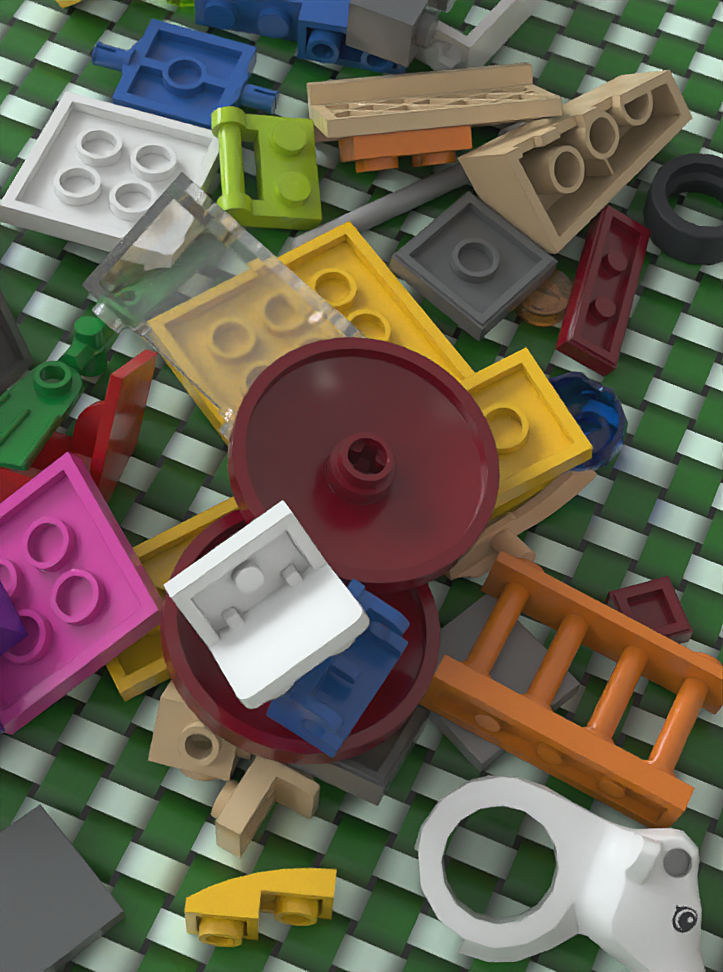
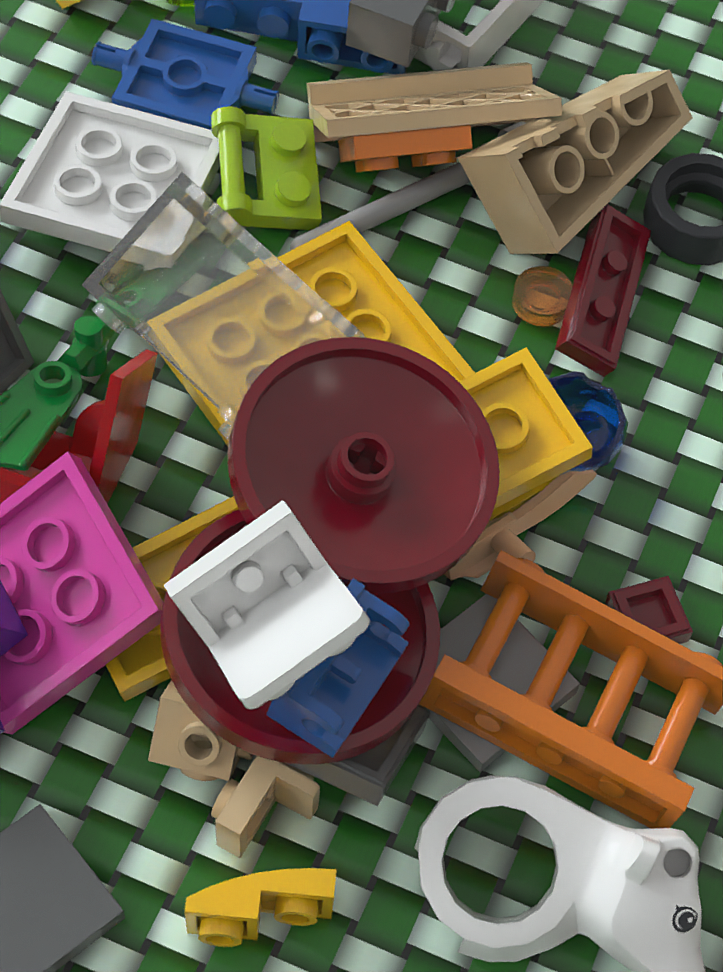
(473, 265): dark grey tile -> none

